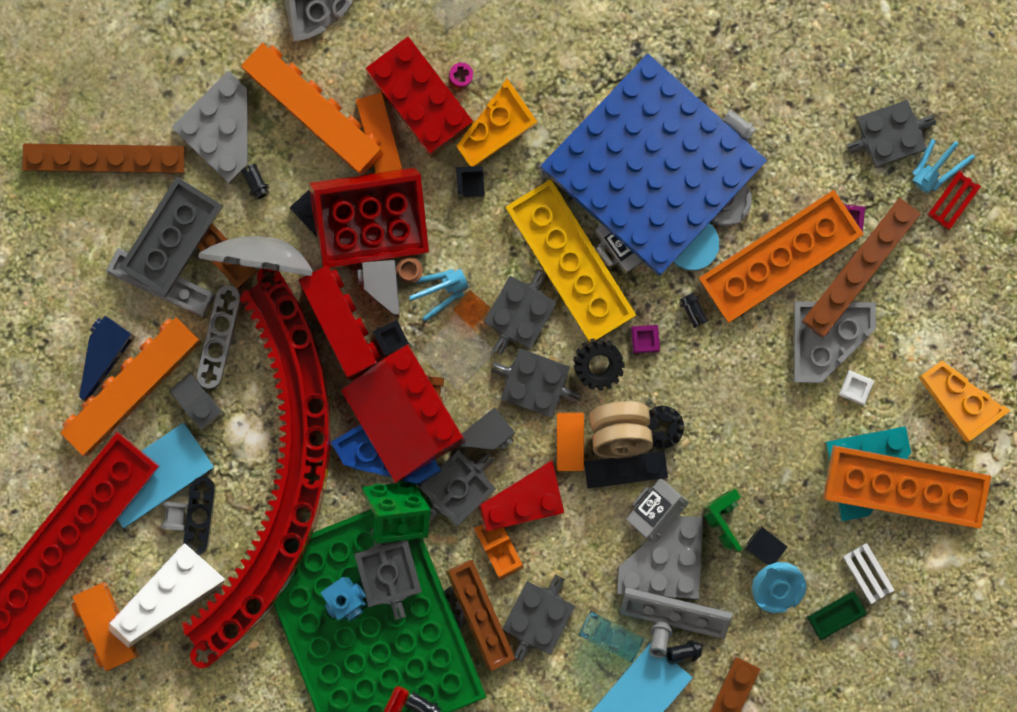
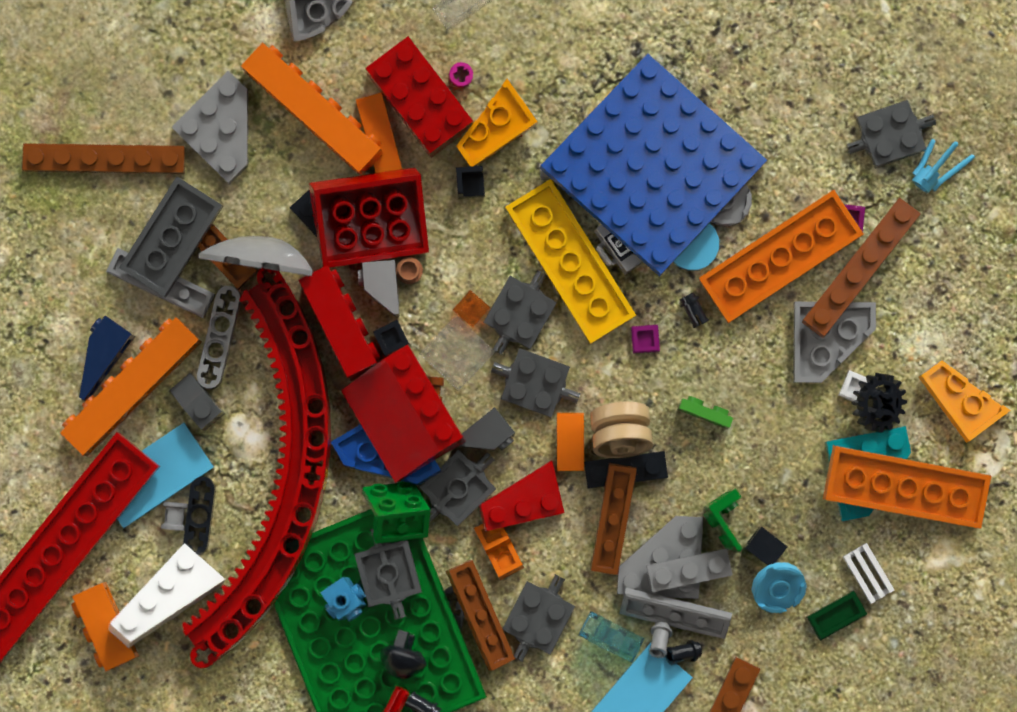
(255, 182): black pin -> none
(400, 659): none -> black piece
(453, 282): medium azure plant -> none
(598, 379): black tyre -> none
(613, 518): none -> dark orange plate
(656, 510): light grey piece -> none
(675, 429): black gear -> none
(689, 570): none -> light grey plate
(717, 416): none -> bright green plate
(739, 125): light grey pin -> none
(879, 402): none -> black gear
(967, 182): red tile -> none

